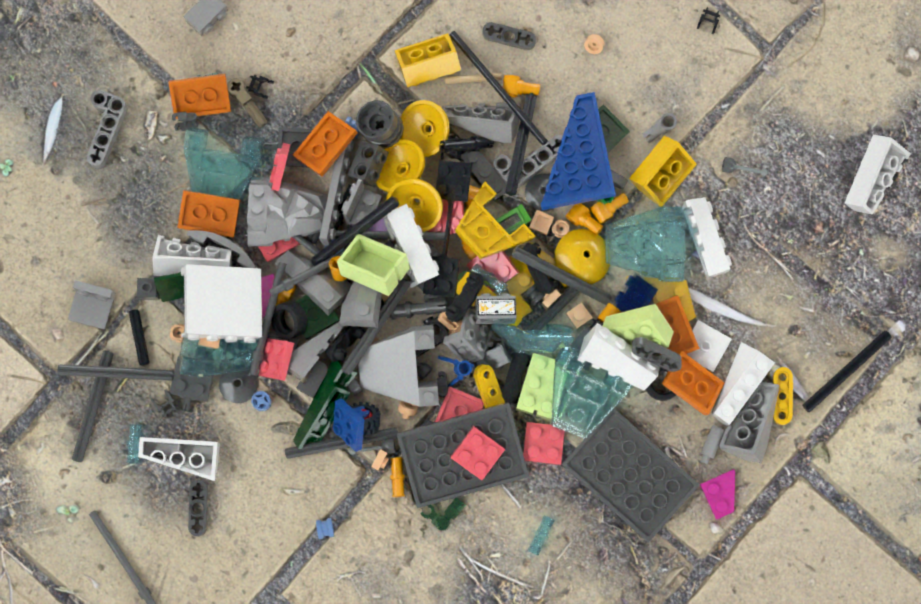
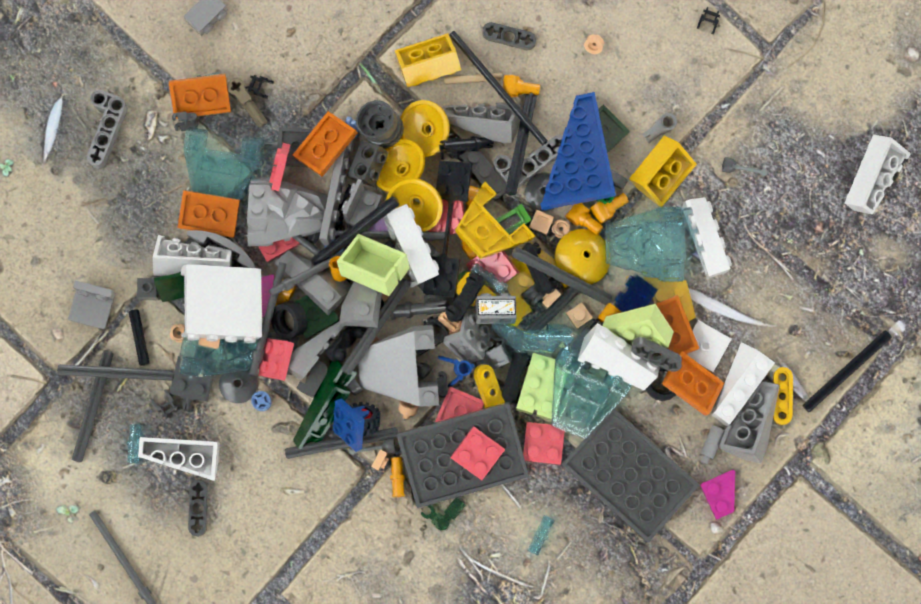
(325, 528): medium blue wheel -> none

